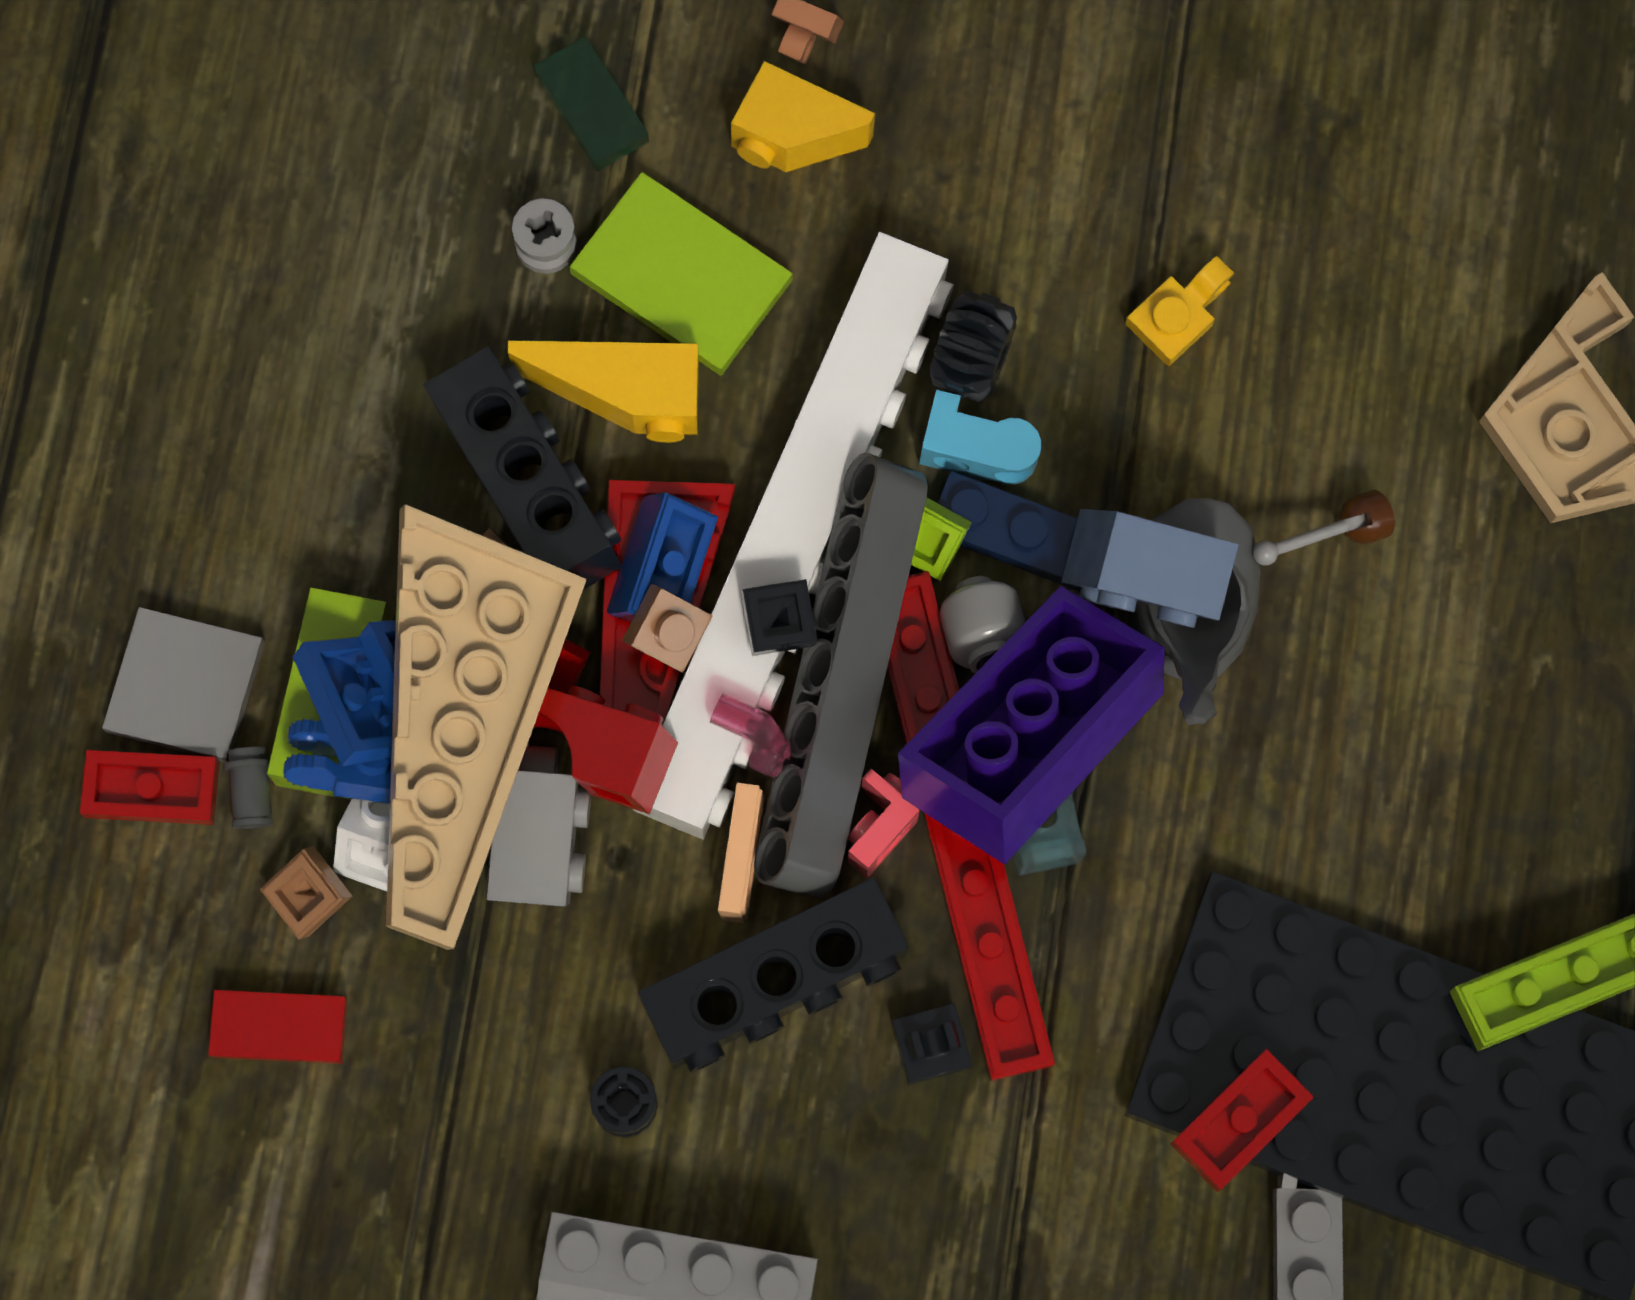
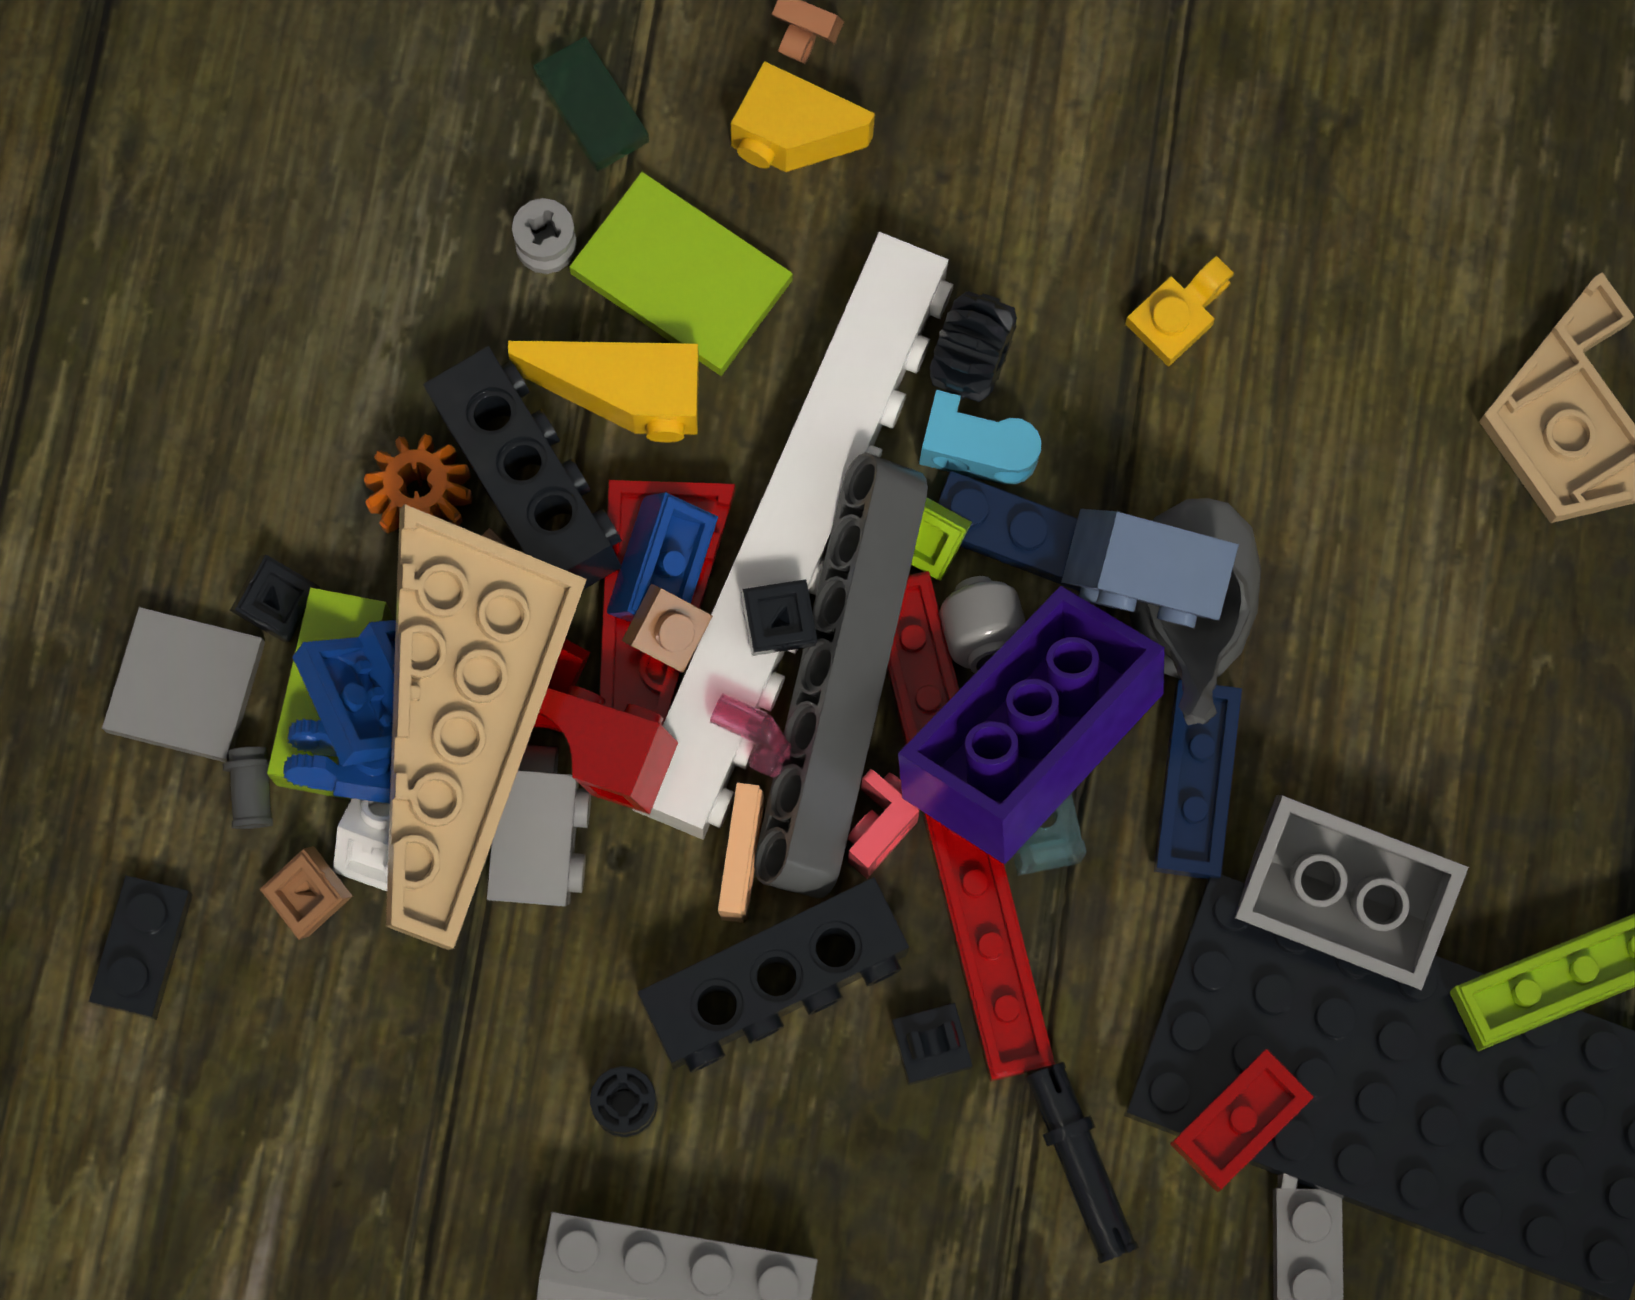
(141, 947): none -> black plate
(149, 787): red plate -> none
(273, 598): none -> black tile
(278, 1027): red tile -> none
(418, 464): none -> orange gear
(1081, 1162): none -> black pin
(1198, 788): none -> dark blue plate
(1349, 891): none -> light grey slope
(1362, 519): hinge -> none

